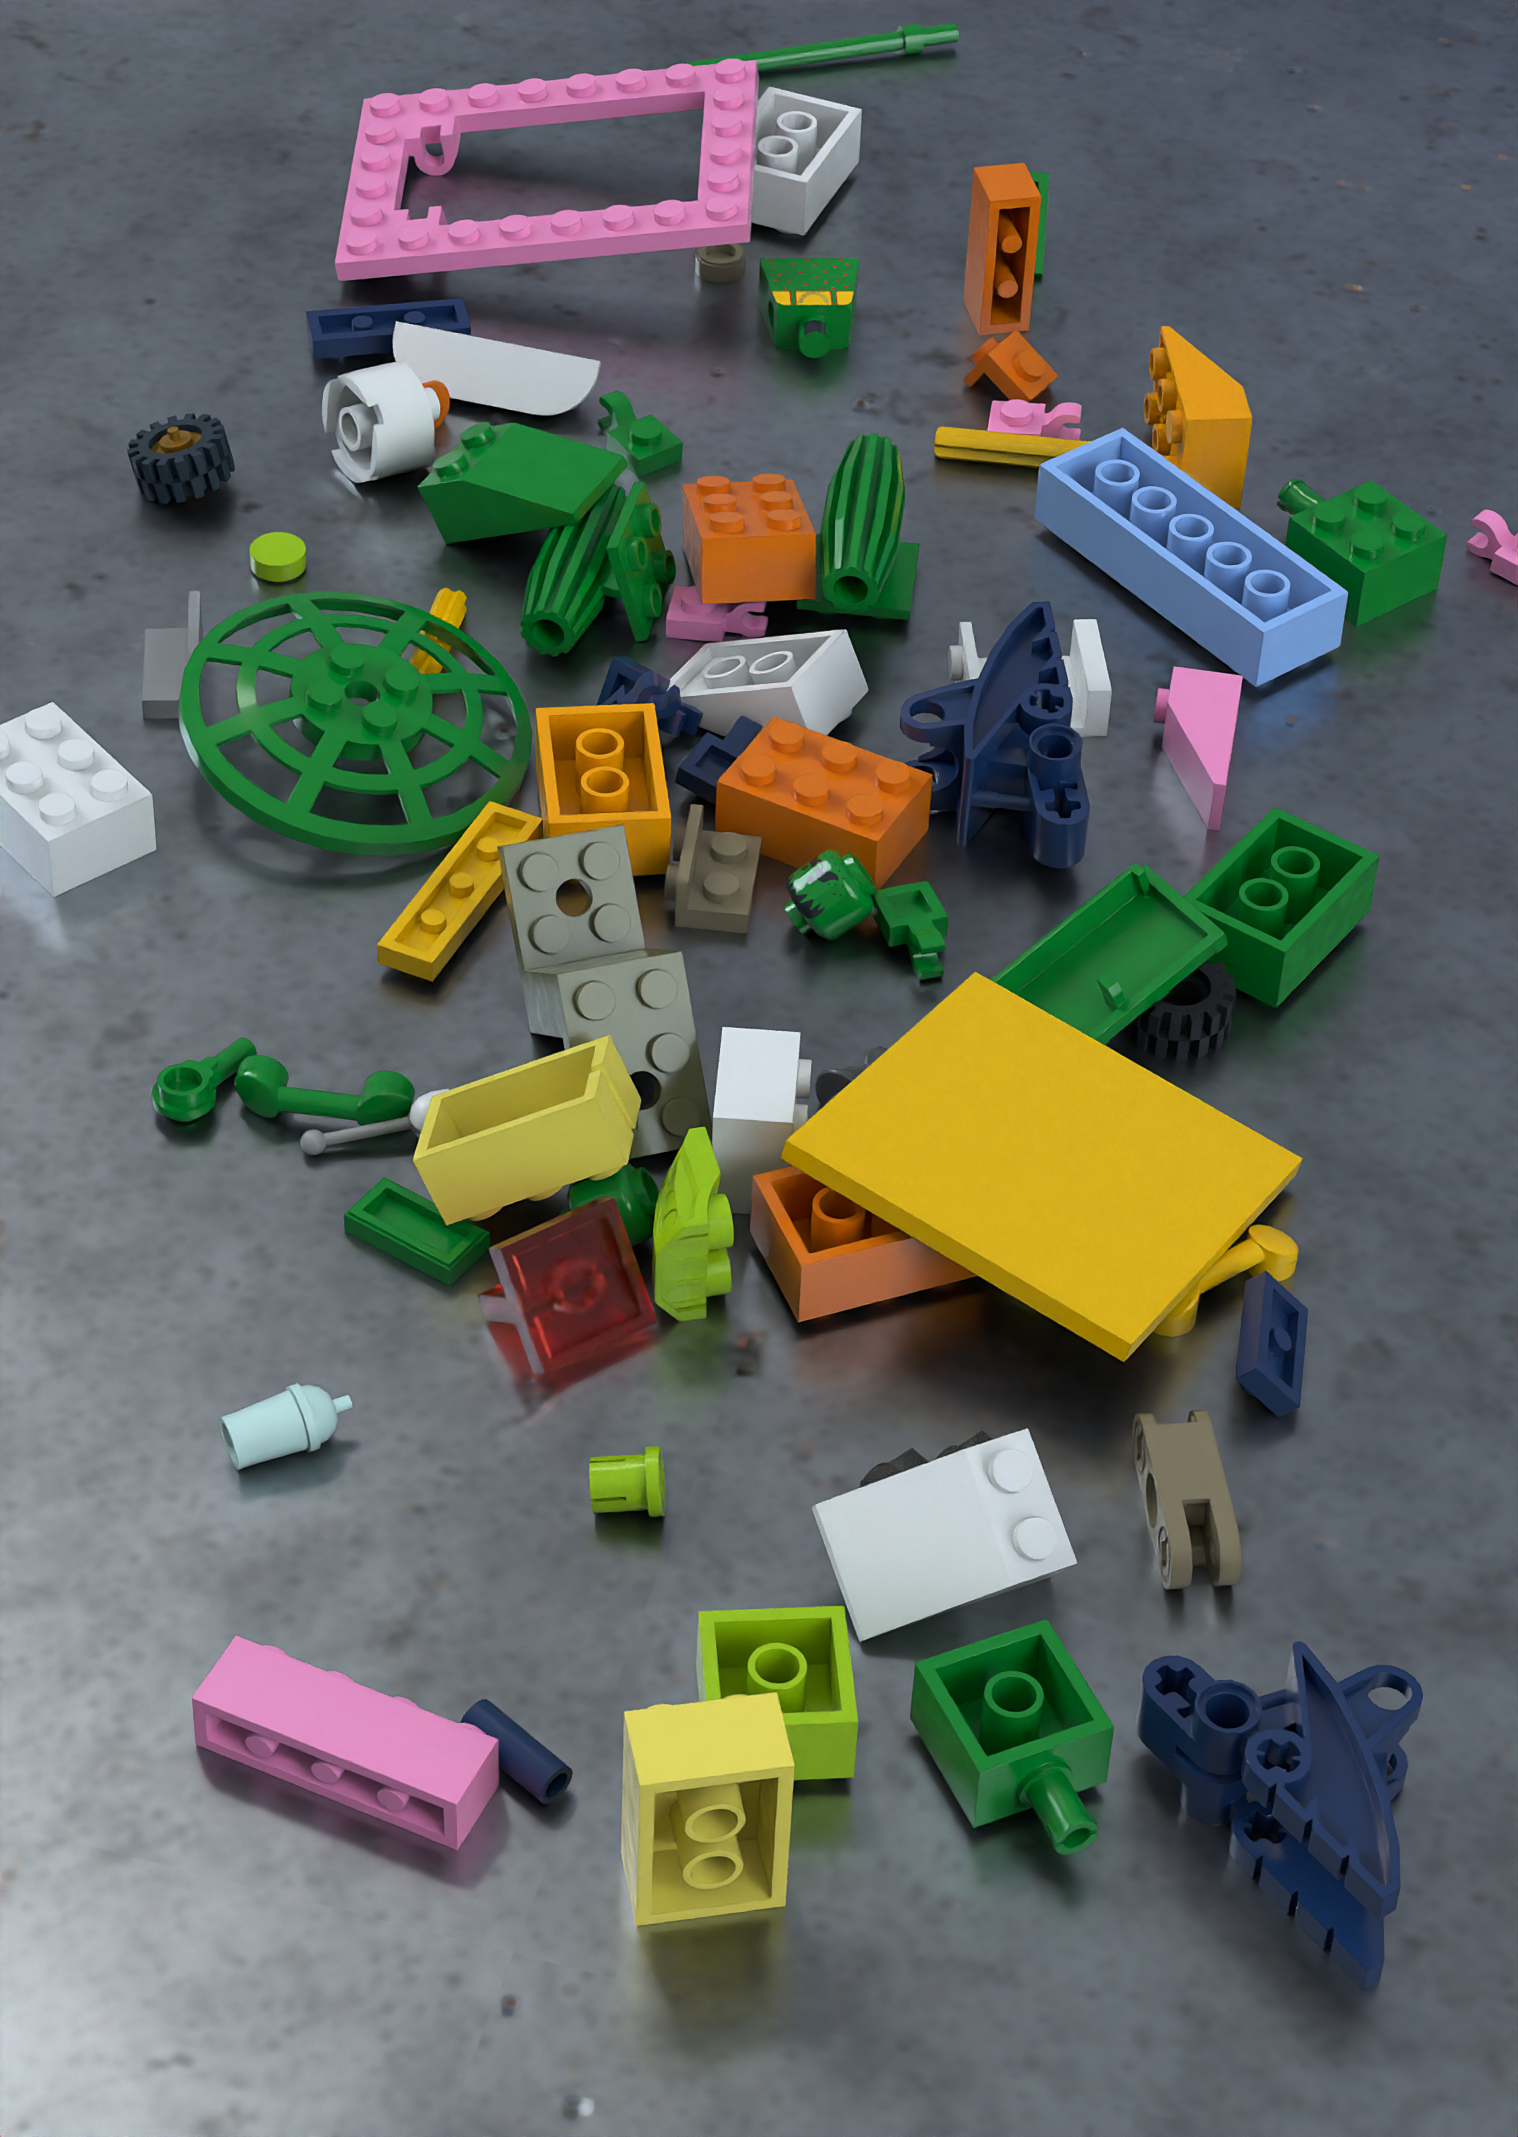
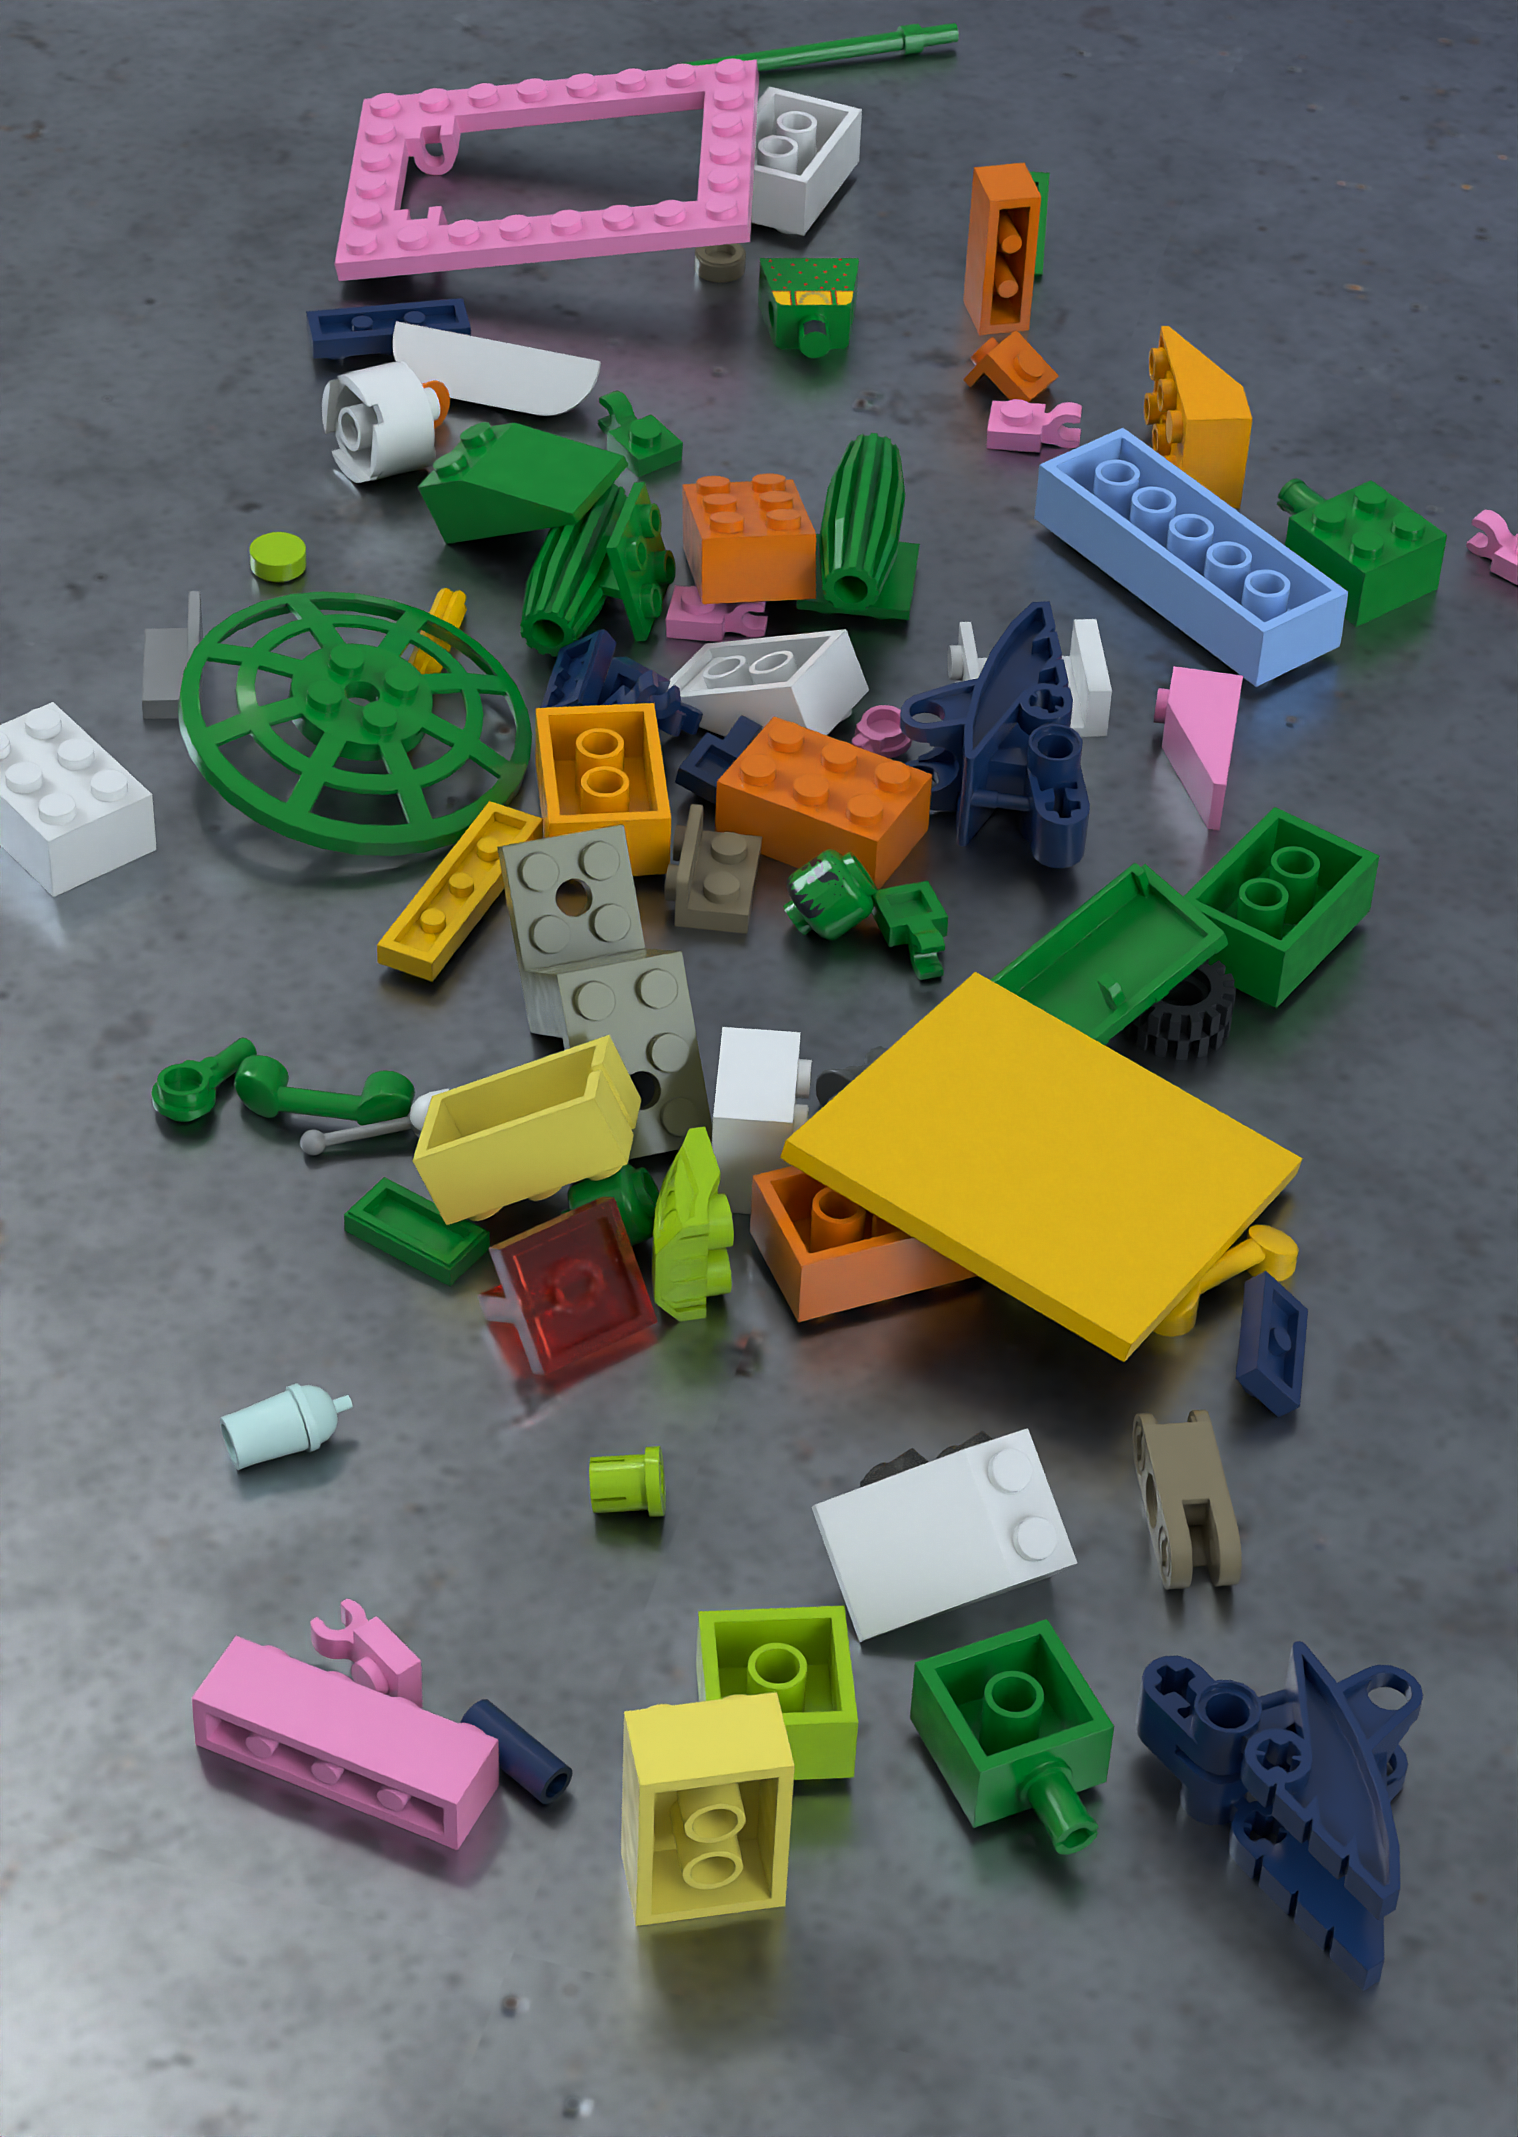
(181, 458): black wheel -> none
(377, 1653): none -> bright pink plate
(580, 671): none -> dark blue plate
(881, 732): none -> bright pink plate
(999, 447): yellow axle -> none

